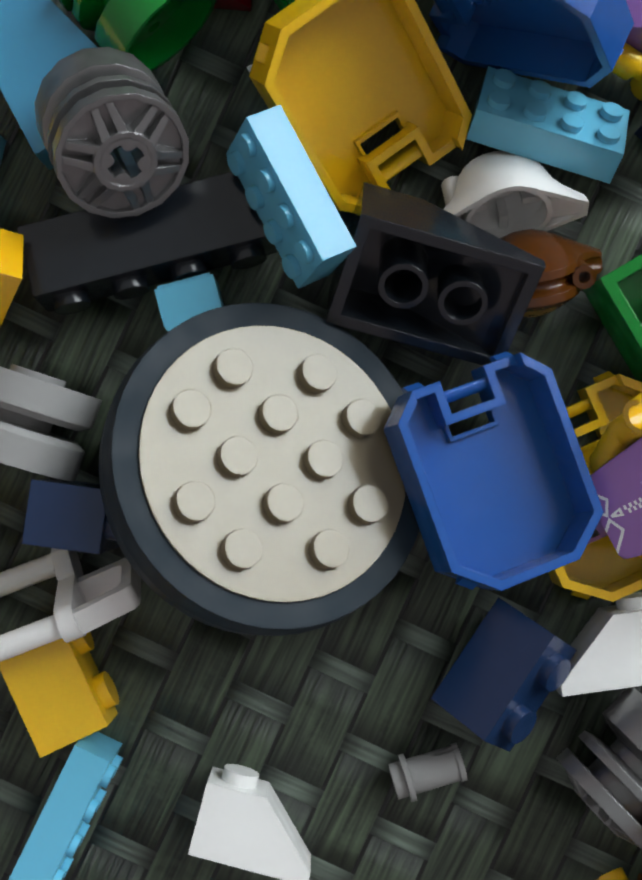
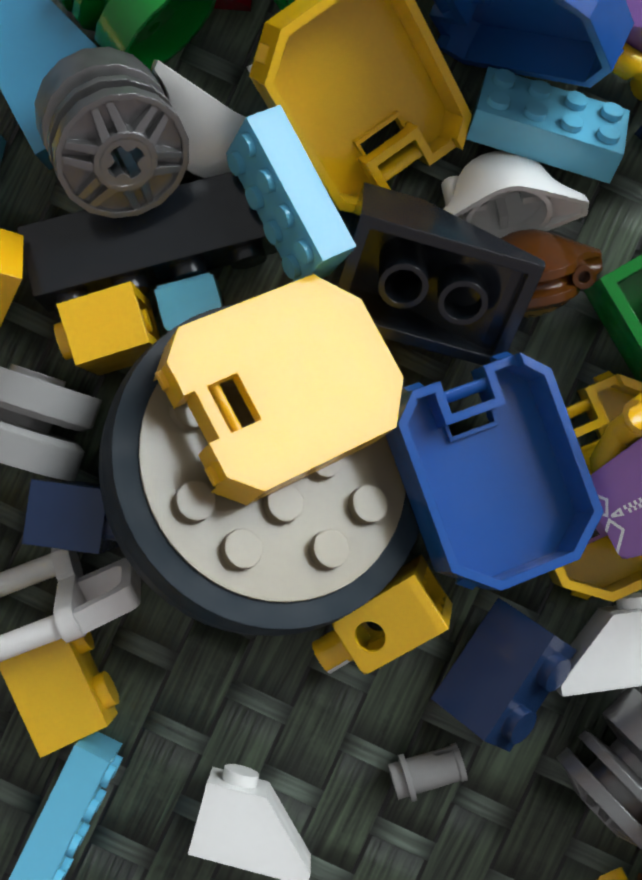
(106, 328): none -> yellow brick
(205, 119): none -> white hat
(306, 373): none -> yellow piece
(409, 612): none -> yellow torso

